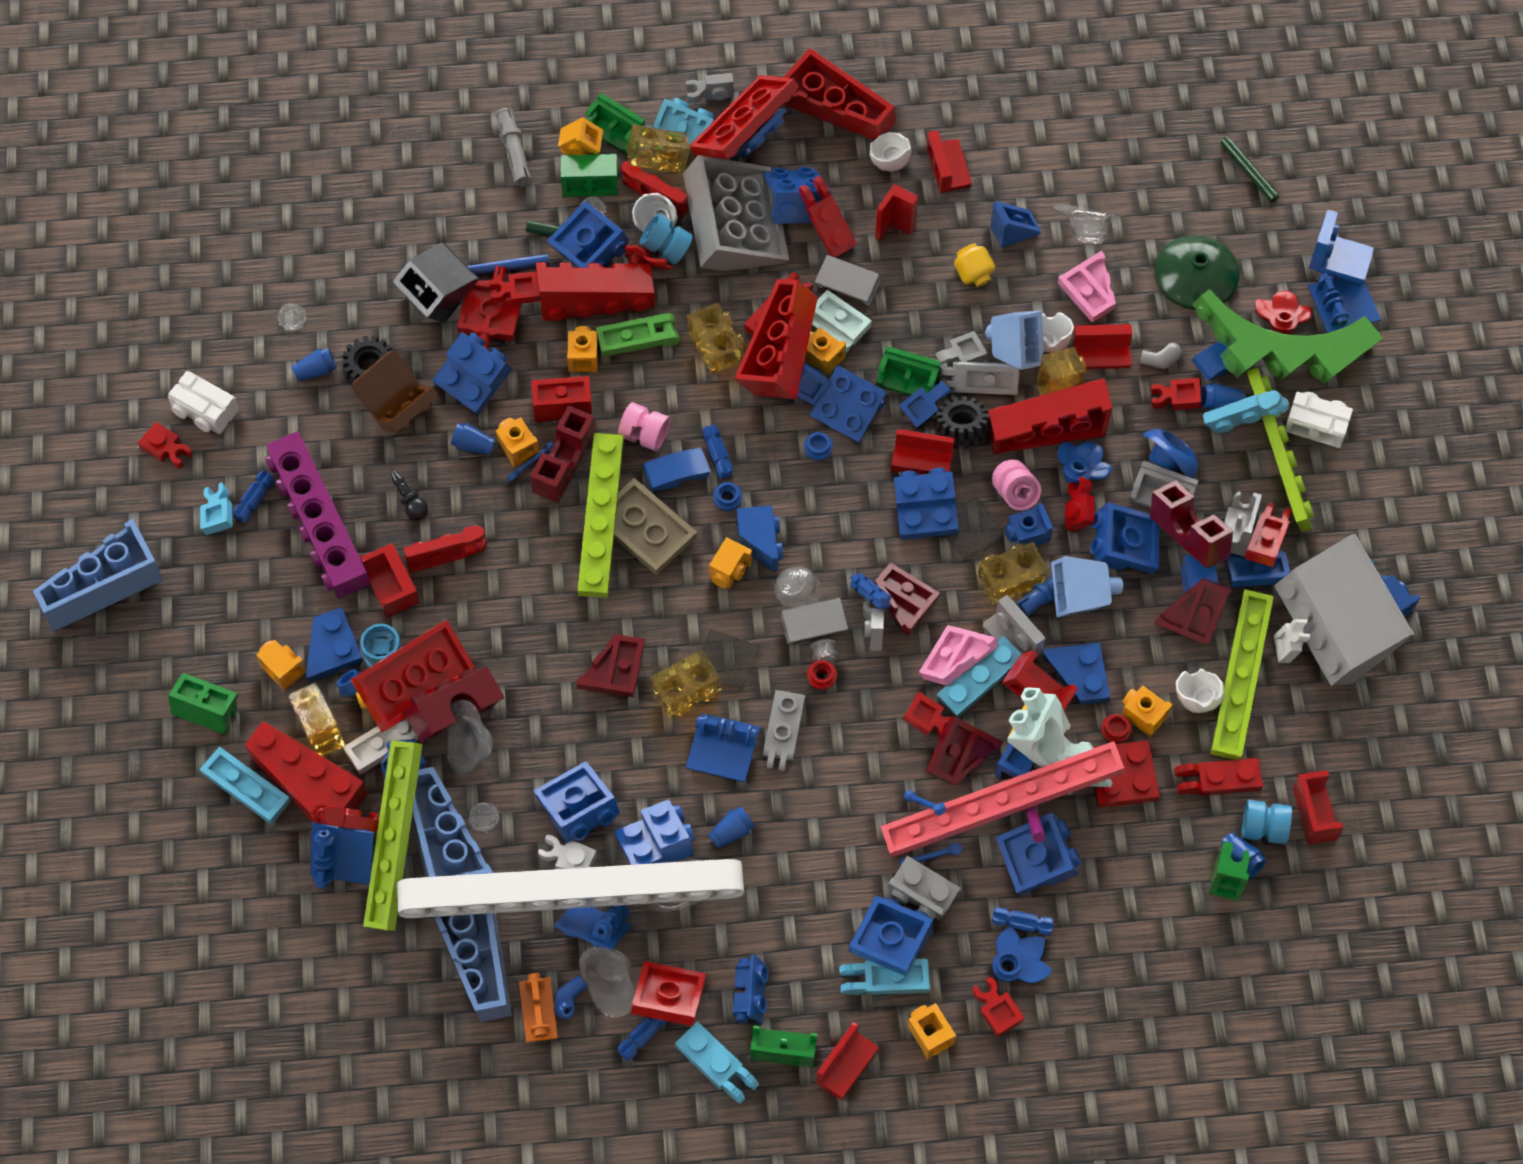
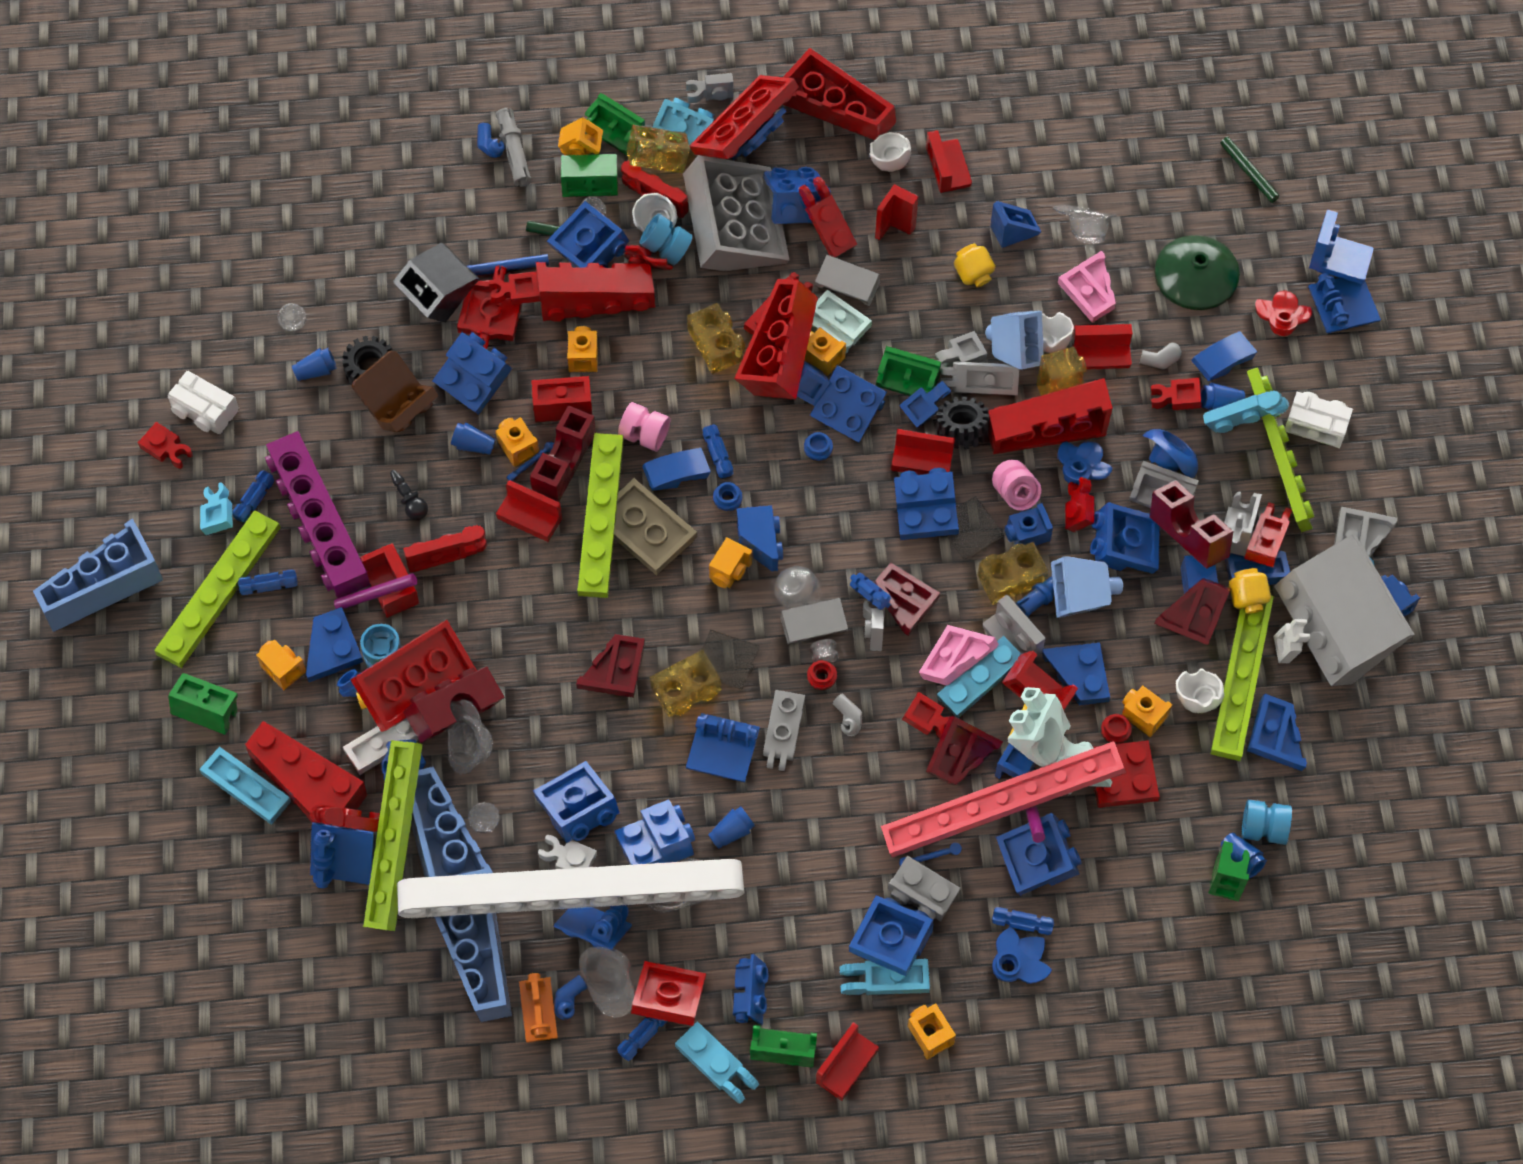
(217, 589): none -> lime plate
(267, 582): none -> blue axle
(316, 720): clear yellow brick -> none
(376, 591): none -> magenta bar
(487, 144): none -> blue arm
(530, 511): none -> red panel
(637, 334): bright green plate -> none
(851, 715): none -> light grey arm
(939, 809): blue hinge -> none
(999, 1011): red plate -> none
(1220, 777): red hinge -> none
(1249, 590): none -> yellow head
(1276, 733): none -> blue wing
(1283, 353): bright green arch -> none
(1316, 808): red panel -> none
(1368, 527): none -> light grey wing

